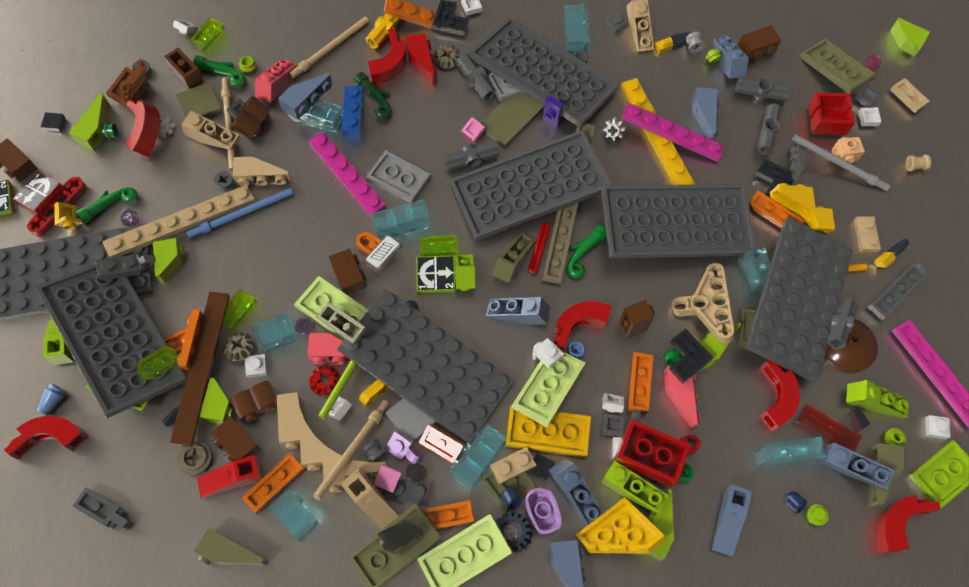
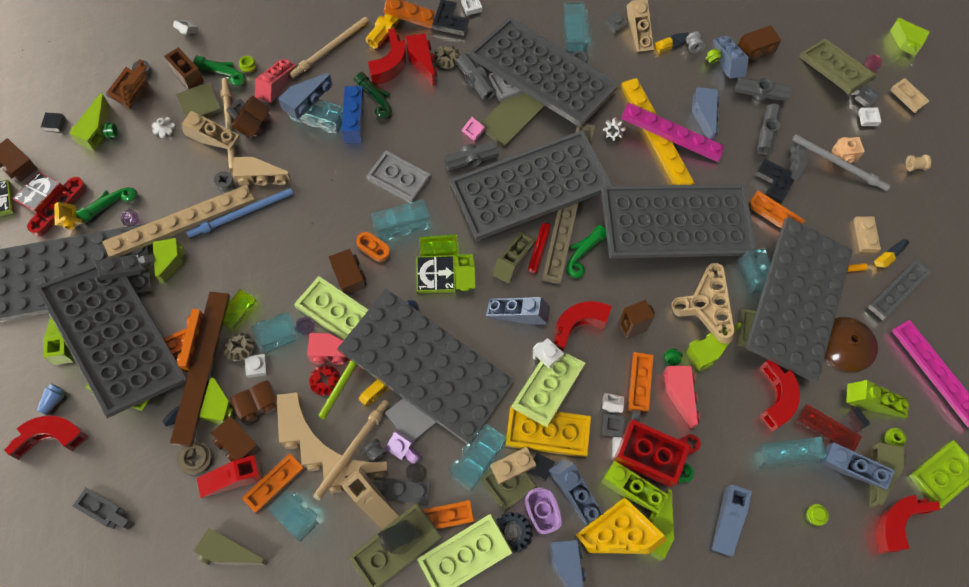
(145, 128): red arch -> none
(156, 363): clear neon green plate -> none
(207, 34): clear neon green plate -> none
(340, 409): white plate -> none
(341, 323): olive slope -> none
(347, 173): dark pink plate -> none
(382, 253): tile -> none
(387, 478): bright pink tile -> none
(441, 443): plate -> none
(510, 495): dark blue piece -> none
(553, 111): dark purple plate -> none
(576, 346): medium blue plate -> none
(693, 354): black plate -> none
(795, 501): dark blue piece -> none
(801, 201): yellow arch -> none
(831, 113): red piece -> none
(842, 323): dark grey piece -> none
(937, 427): white plate -> none

